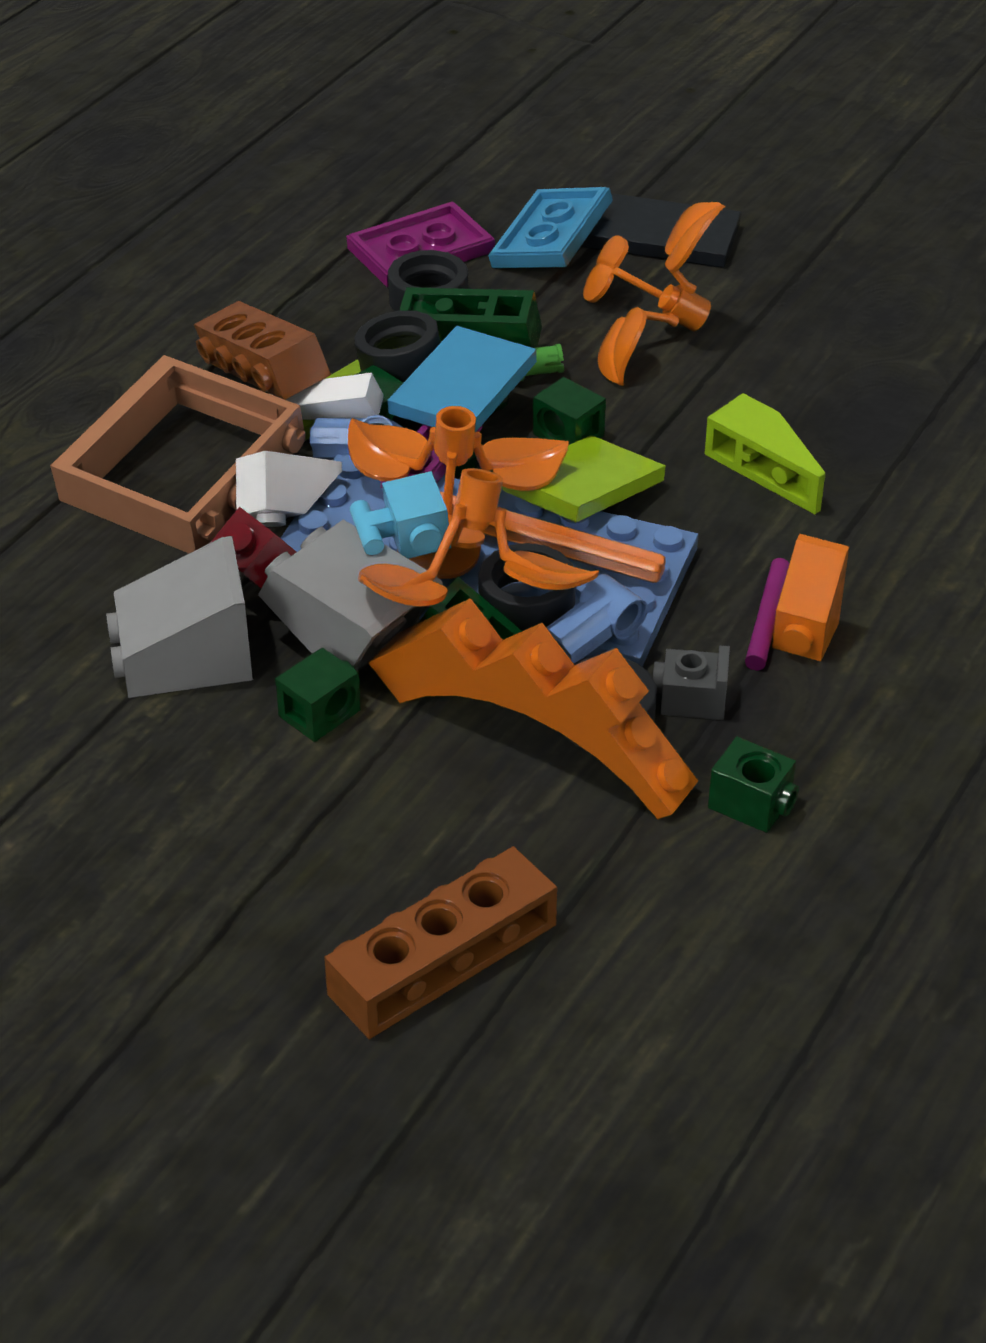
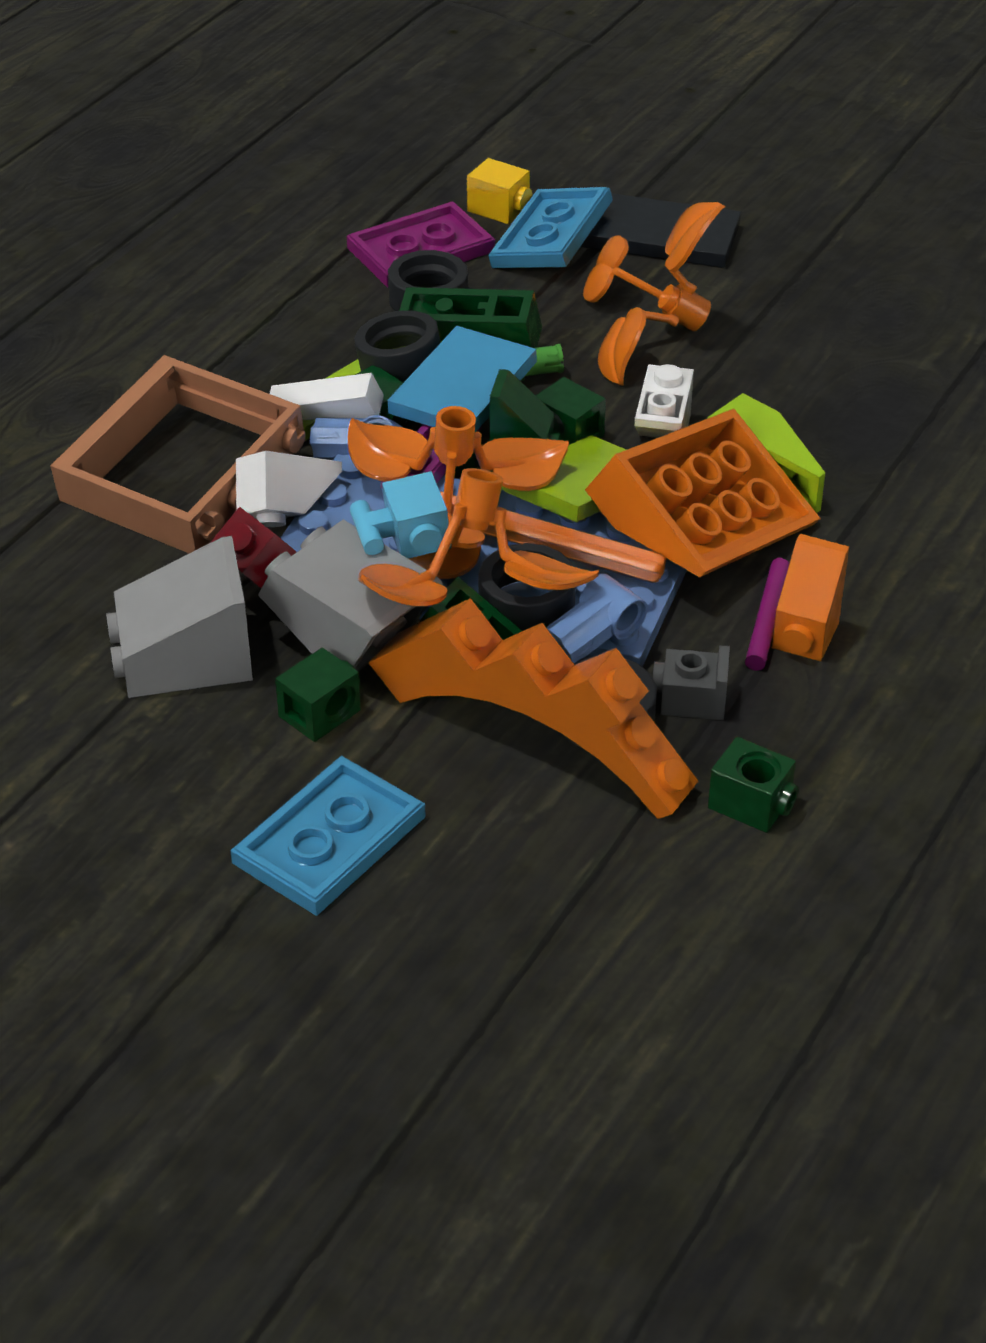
(261, 350): dark orange brick -> none
(328, 834): none -> dark azure tile
(440, 941): dark orange brick -> none
(498, 190): none -> yellow brick
(517, 411): none -> dark green slope
(664, 400): none -> white slope
(701, 495): none -> orange slope

